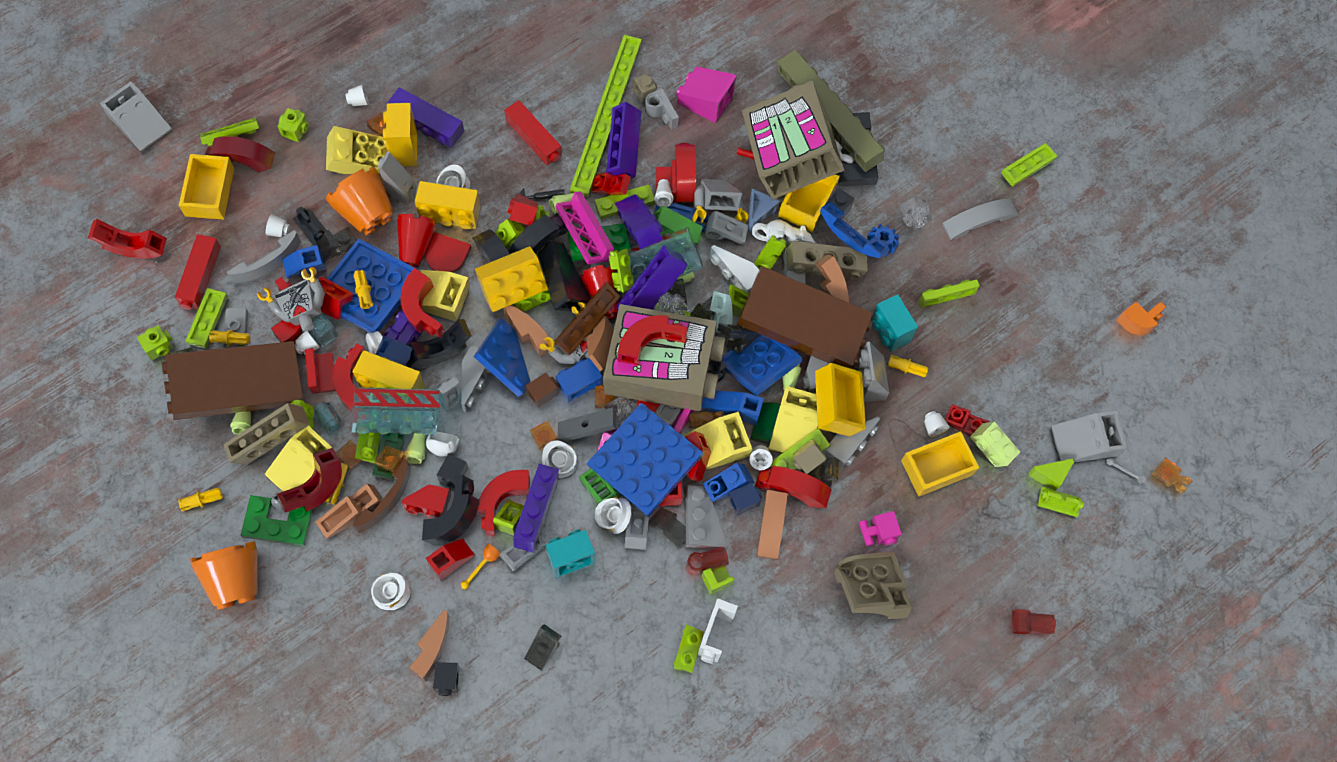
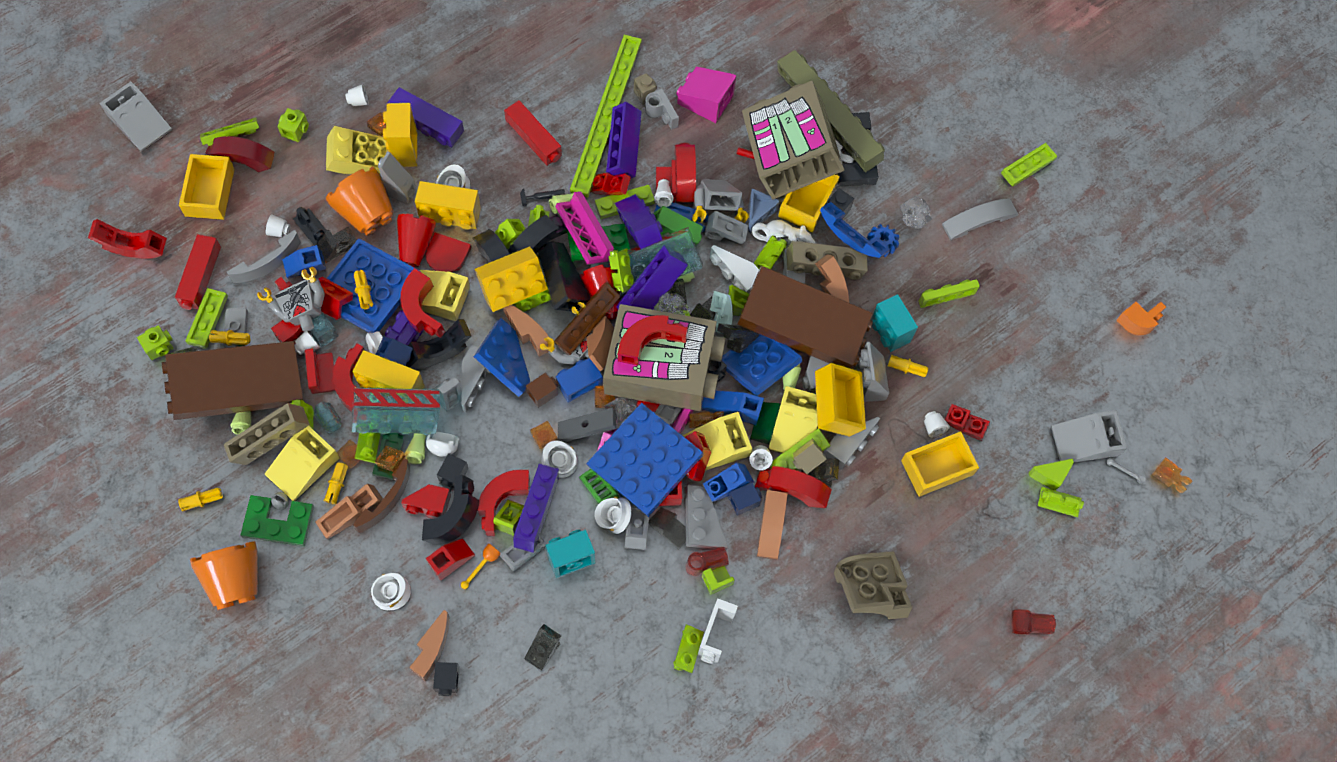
(318, 487): dark red arch -> none
(522, 209): red slope -> none
(883, 527): dark pink brick -> none
(995, 444): yellowish green brick -> none

